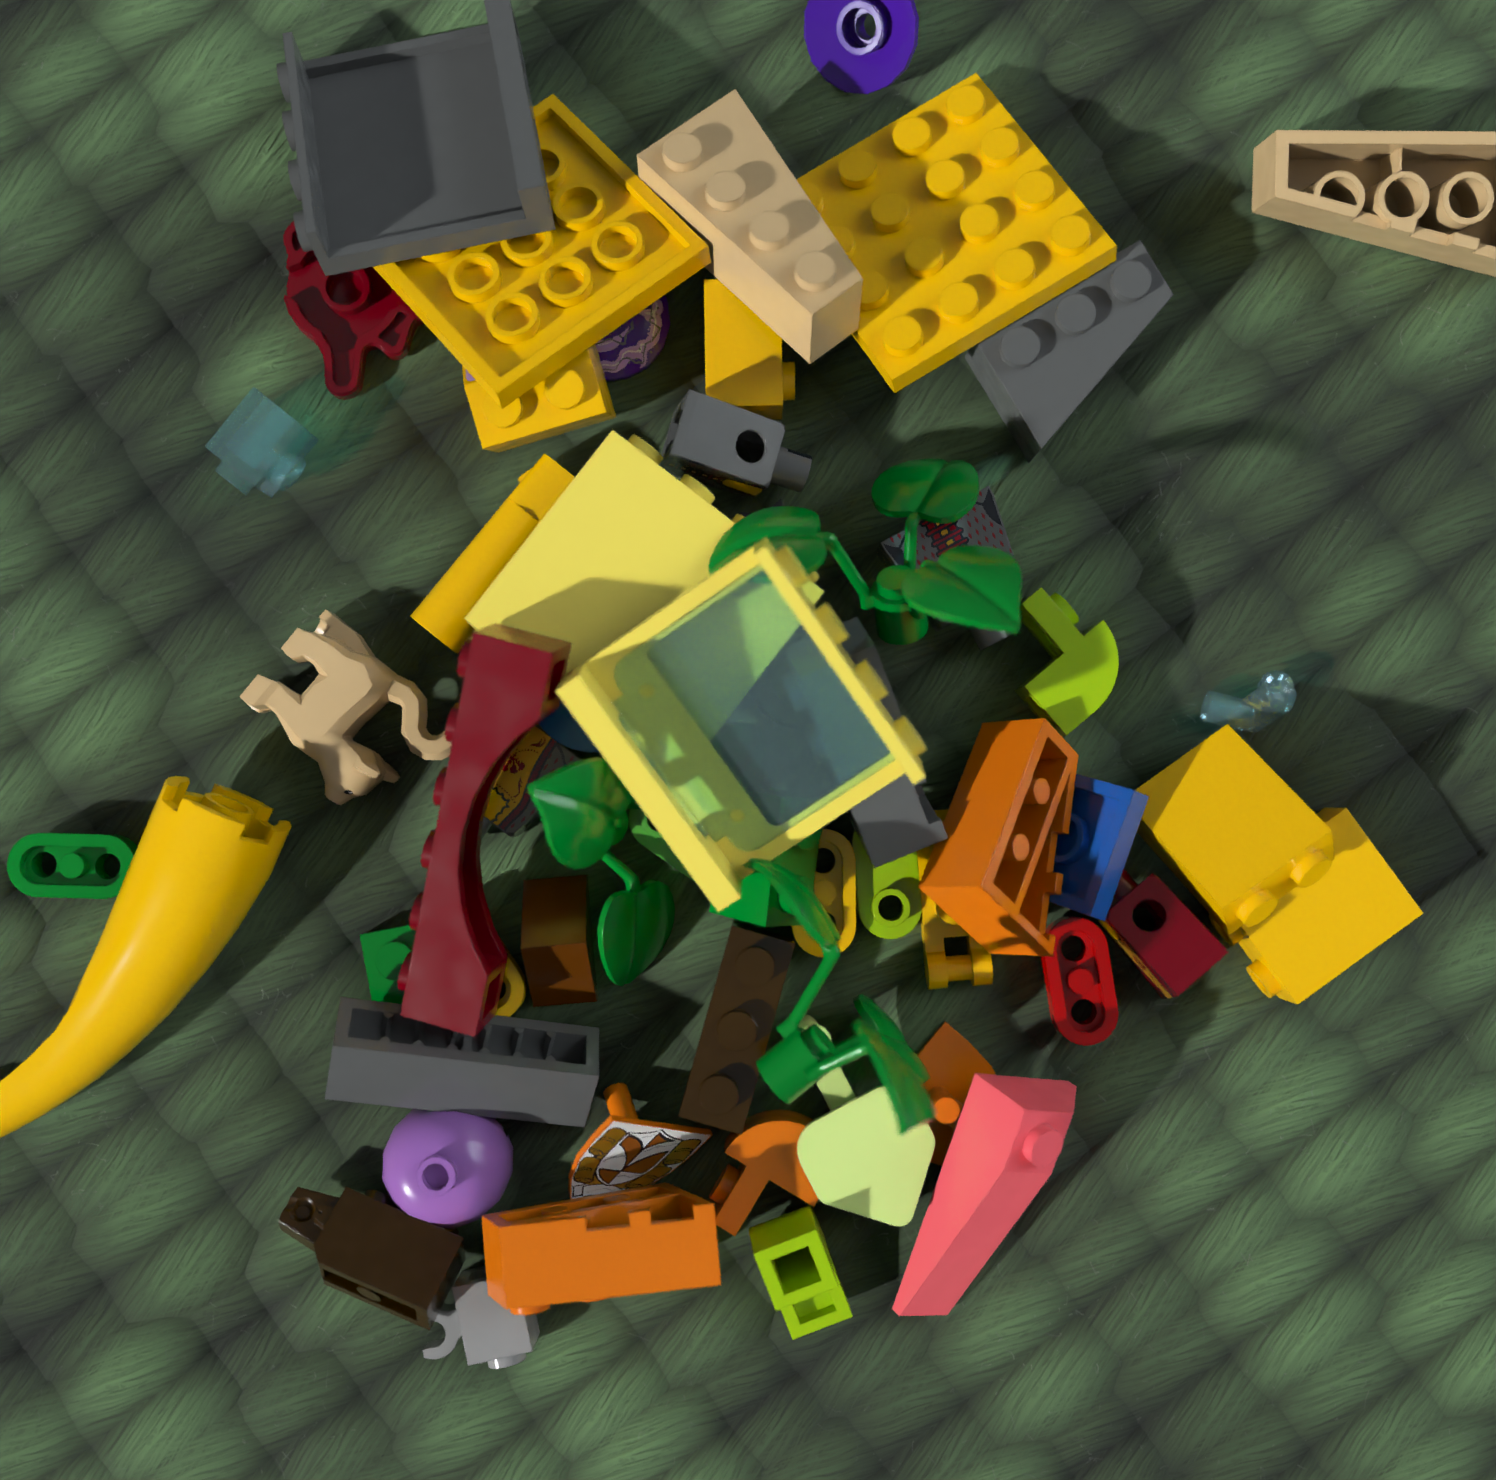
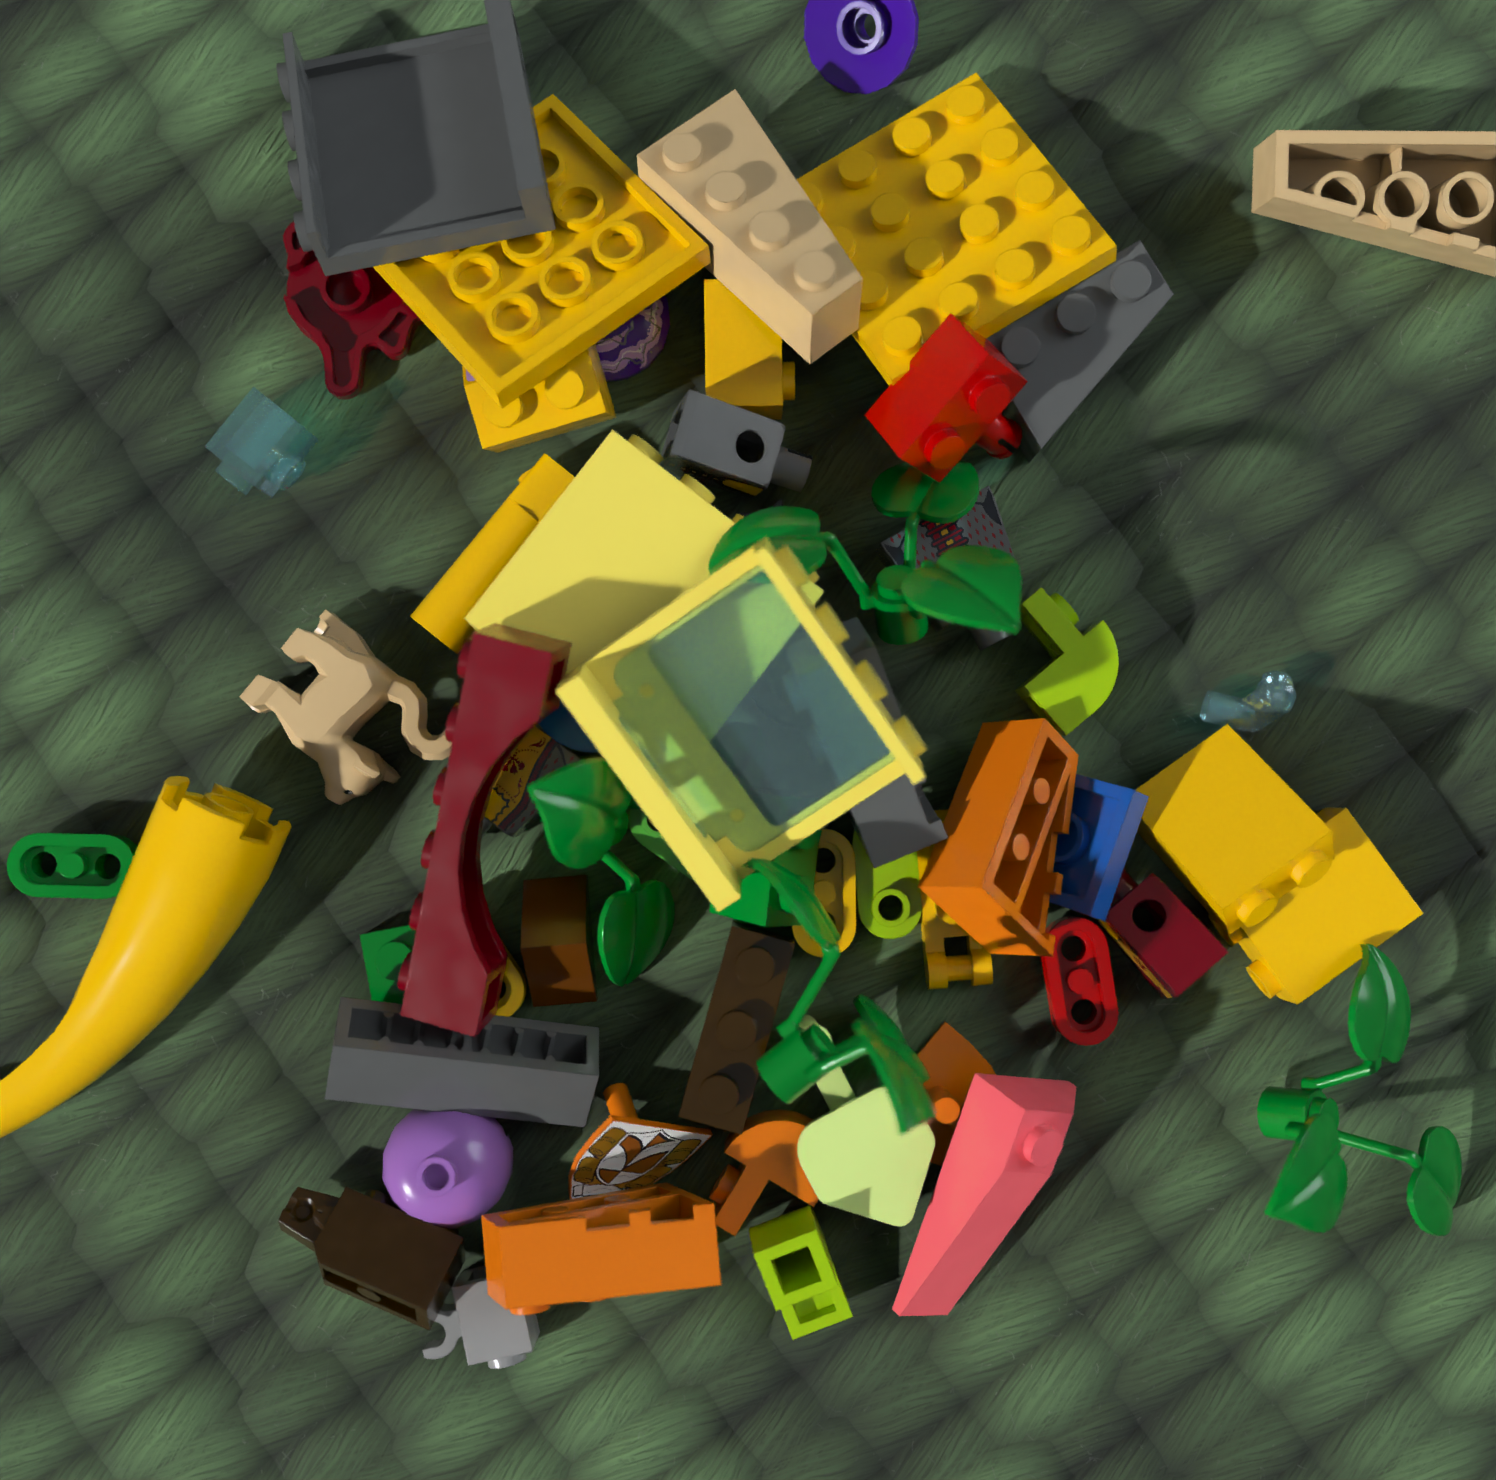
(950, 401): none -> red brick
(1315, 1175): none -> green plant

